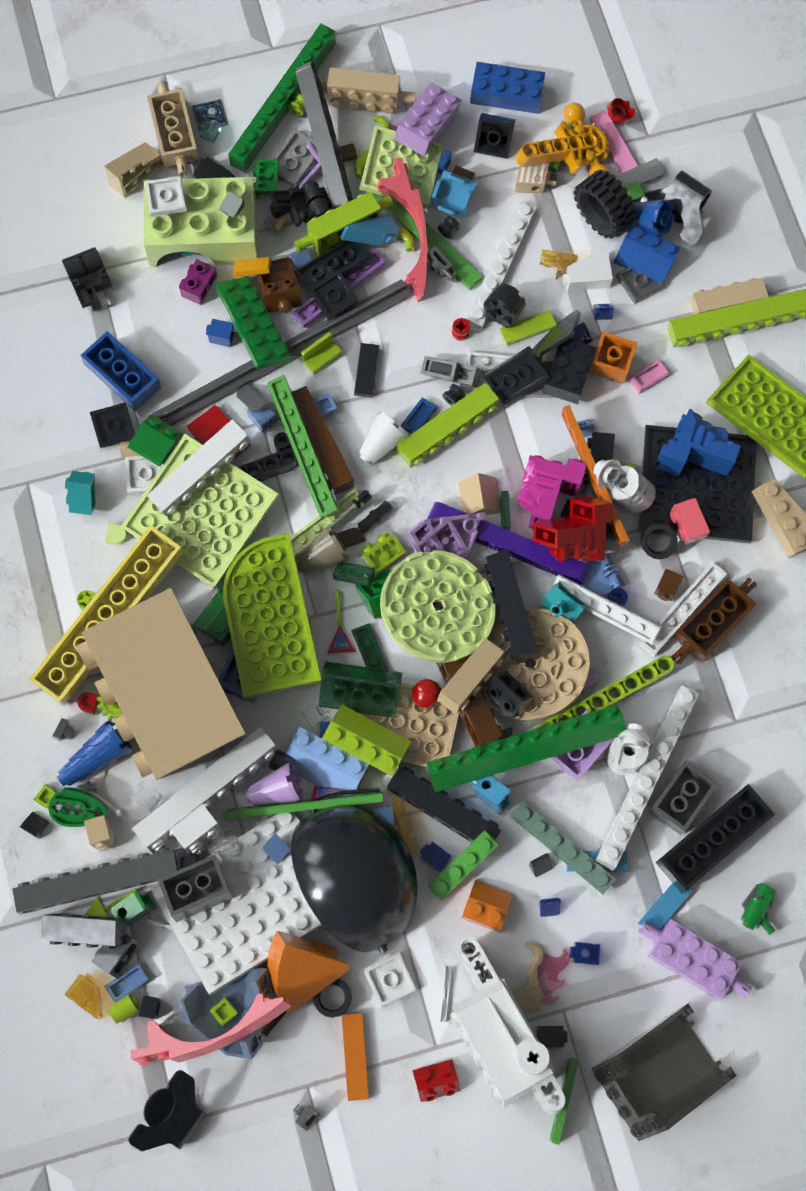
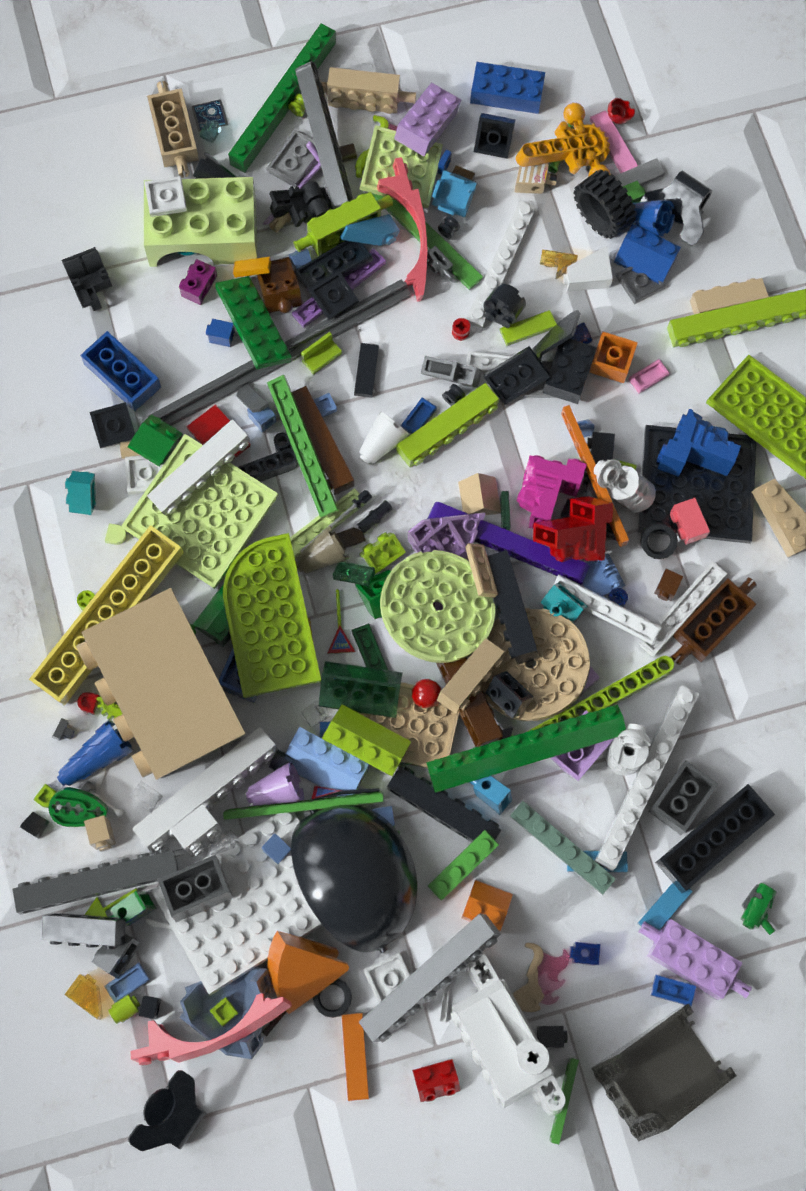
(132, 168): tan wedge -> none
(186, 860): black tile -> none
(232, 204): slope -> none
(266, 176): green bracket -> none
(306, 1116): dark grey tile -> none
(404, 825): clear yellow plate -> none
(408, 238): lime arm -> none
(429, 978): none -> brick
(434, 857): clear blue brick -> none
(481, 570): none -> tan tile
(541, 865): pearl dark grey slope -> none
(549, 907): clear blue slope -> none
(603, 311): clear blue slope -> none
(673, 990): none -> blue plate

